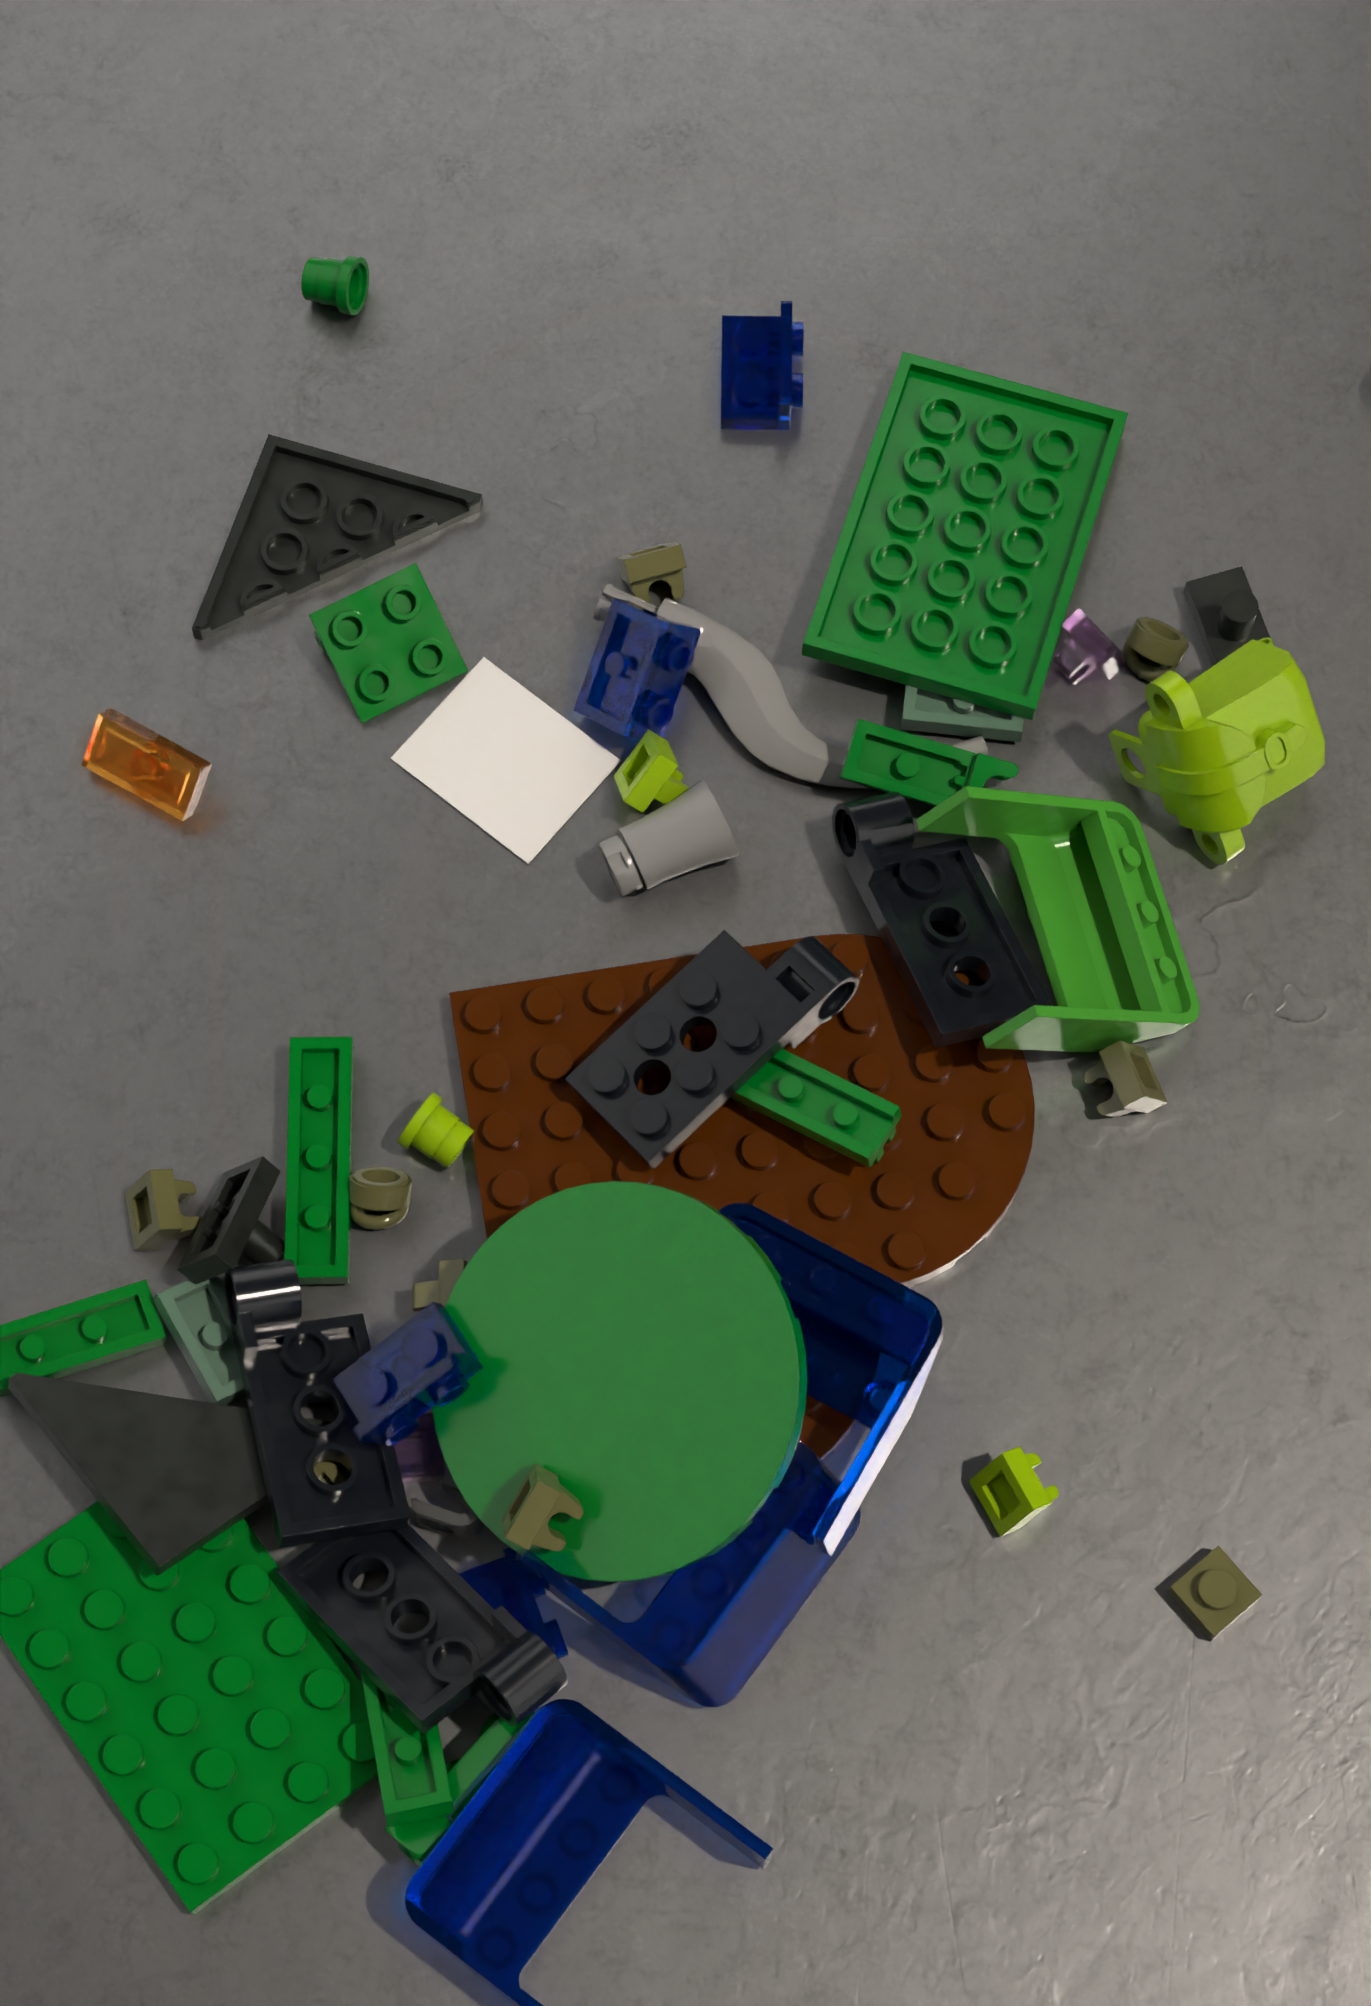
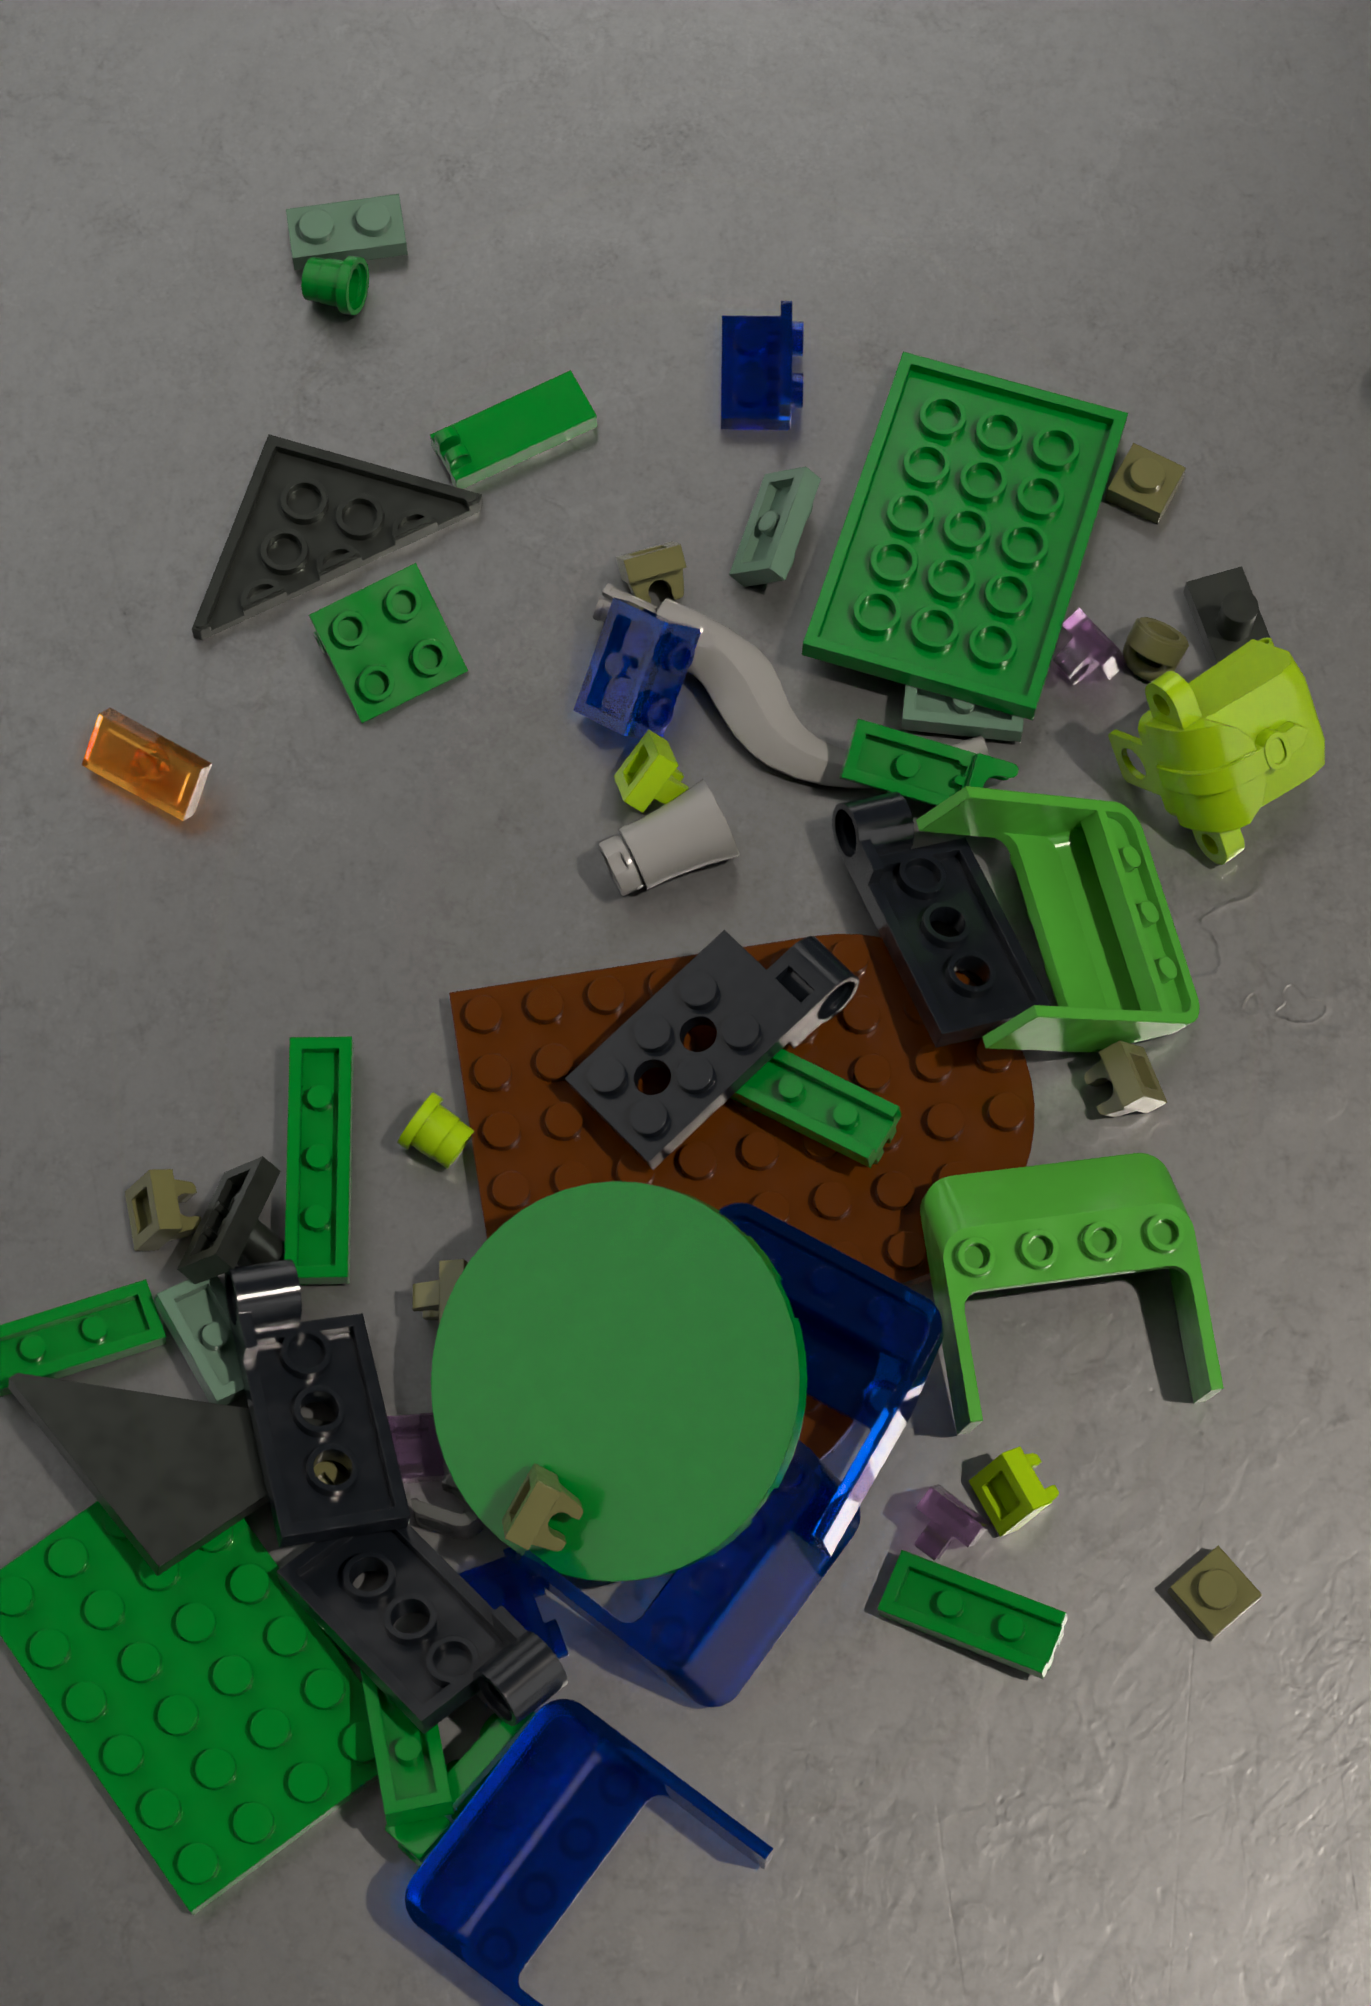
(342, 229): none -> sand green plate
(379, 1190): olive tile -> none
(407, 1375): clear blue bracket -> none
(505, 760): white sticker -> none
(514, 430): none -> green hinge
(775, 526): none -> sand green plate
(949, 1521): none -> clear purple tile
(973, 1614): none -> green hinge
(1059, 1228): none -> bright green windscreen
(1145, 483): none -> olive plate

